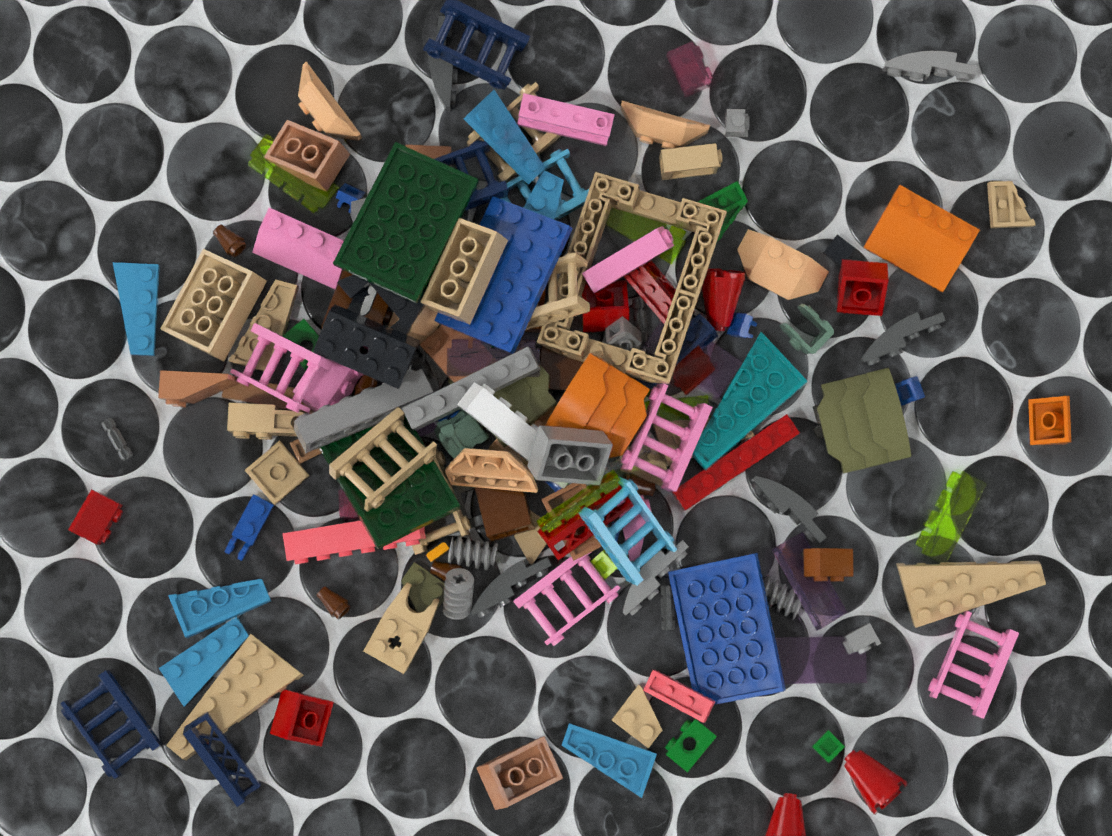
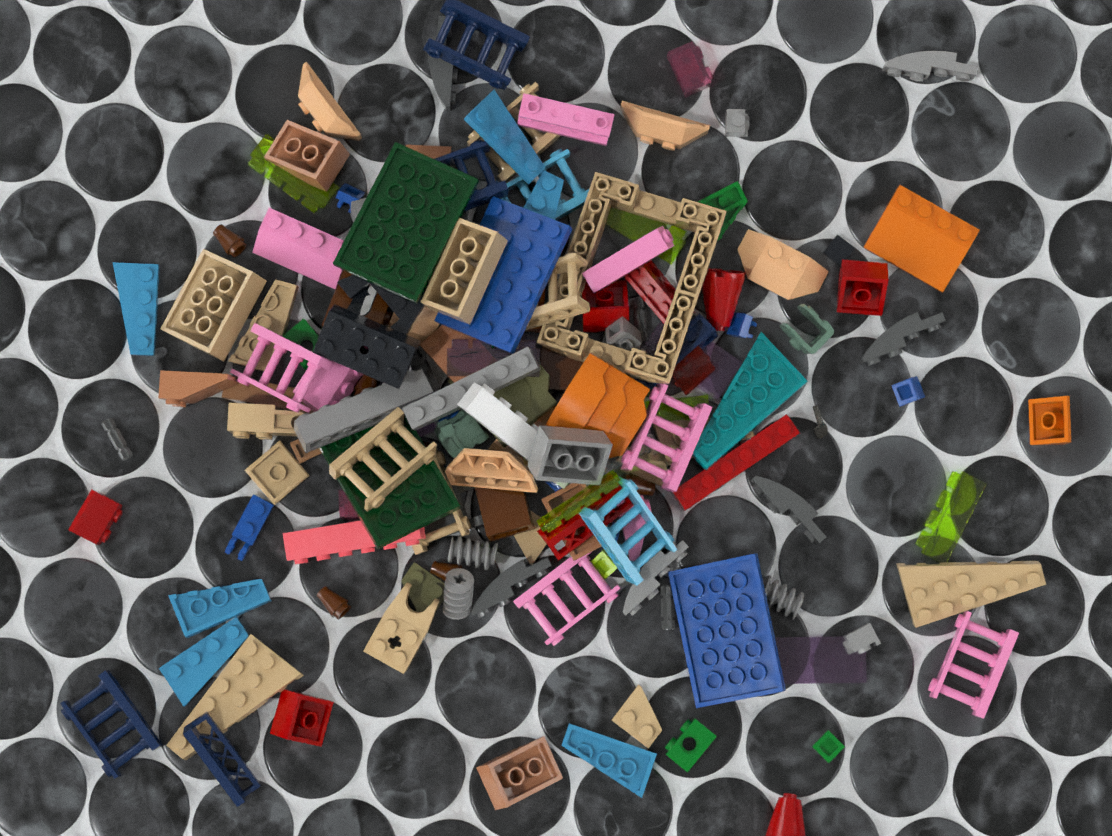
(437, 552): light orange tile -> none
(679, 696): coral plate -> none
(690, 161): tan window -> none
(816, 597): clear purple tile -> none
(828, 563): dark orange brick -> none
(863, 421): olive slope -> none
(873, 780): red cone -> none
(1006, 207): tan wing -> none

